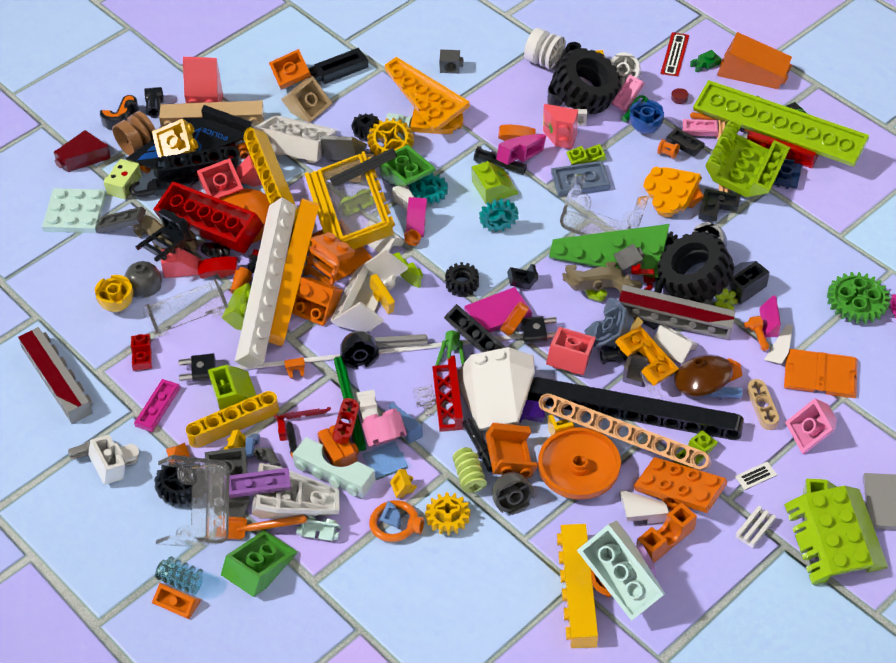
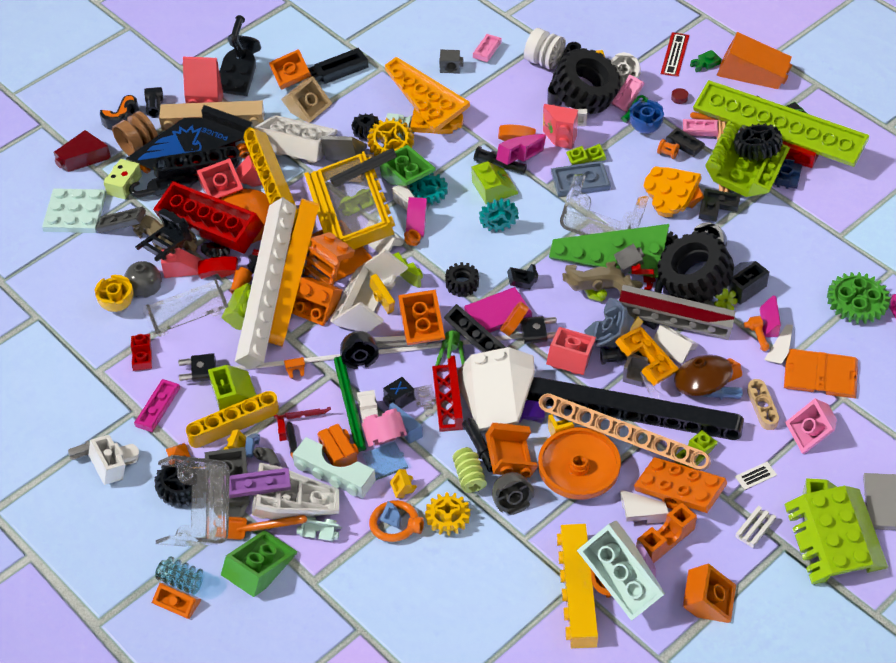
(55, 375): brick -> none
(175, 138): yellow plate -> none
(239, 63): none -> black plate
(347, 427): red beam -> none
(399, 393): none -> black brick
(421, 317): none -> orange slope
(487, 47): none -> bright pink plate
(709, 594): none -> orange slope
(758, 142): none -> black gear

